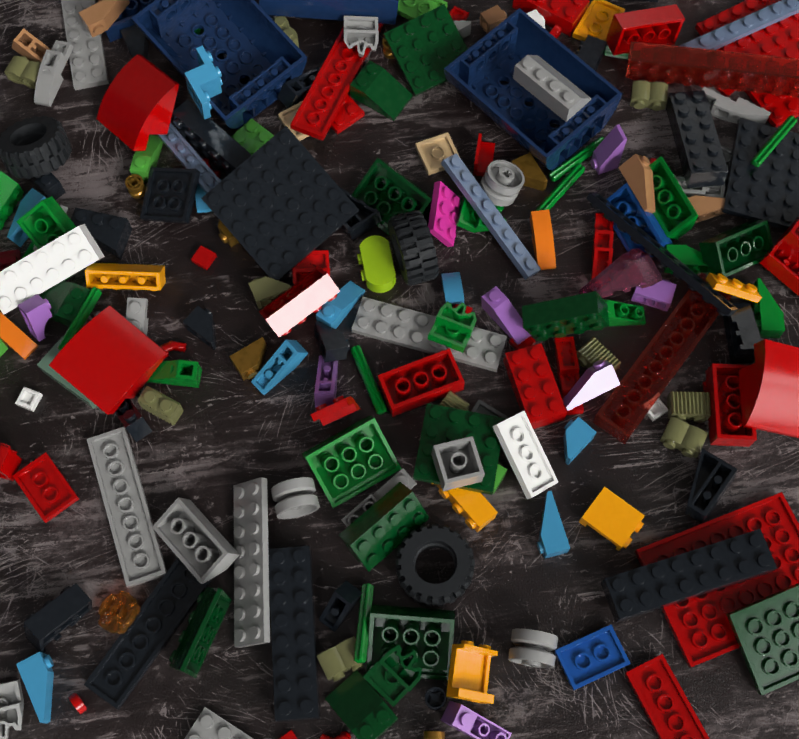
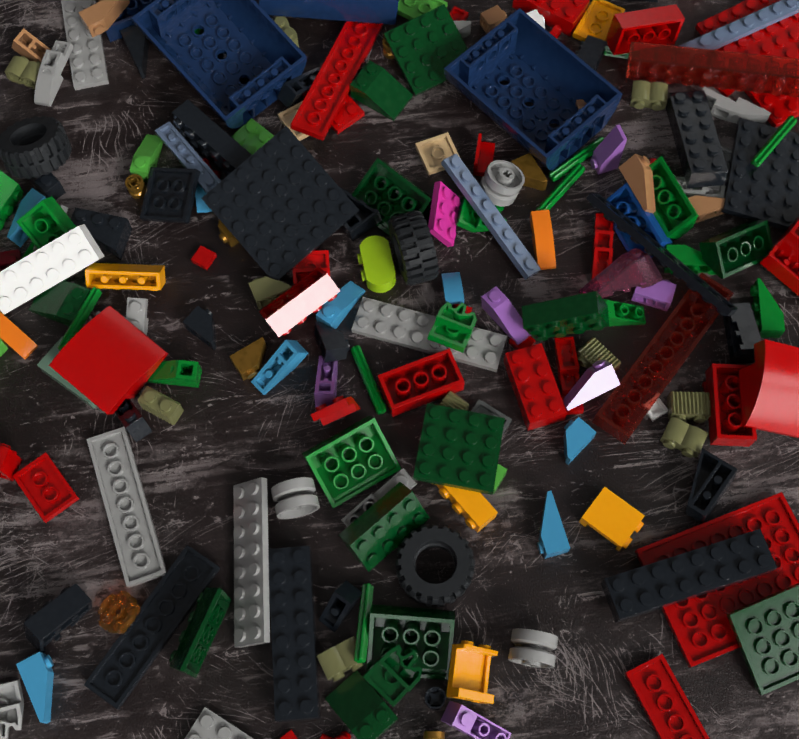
(28, 399): white tile -> none
(36, 314): medium lavender arch -> none
(77, 703): red tile -> none
(138, 103): red slope -> none
(174, 345): red arm -> none
(195, 540): light grey slope -> none
(204, 82): dark azure bracket -> none
(361, 33): light grey plate -> none
(457, 463): light grey brick -> none
(525, 454): white plate -> none
(550, 86): light grey slope -> none
(592, 657): blue plate -> none
(733, 287): light orange plate -> none

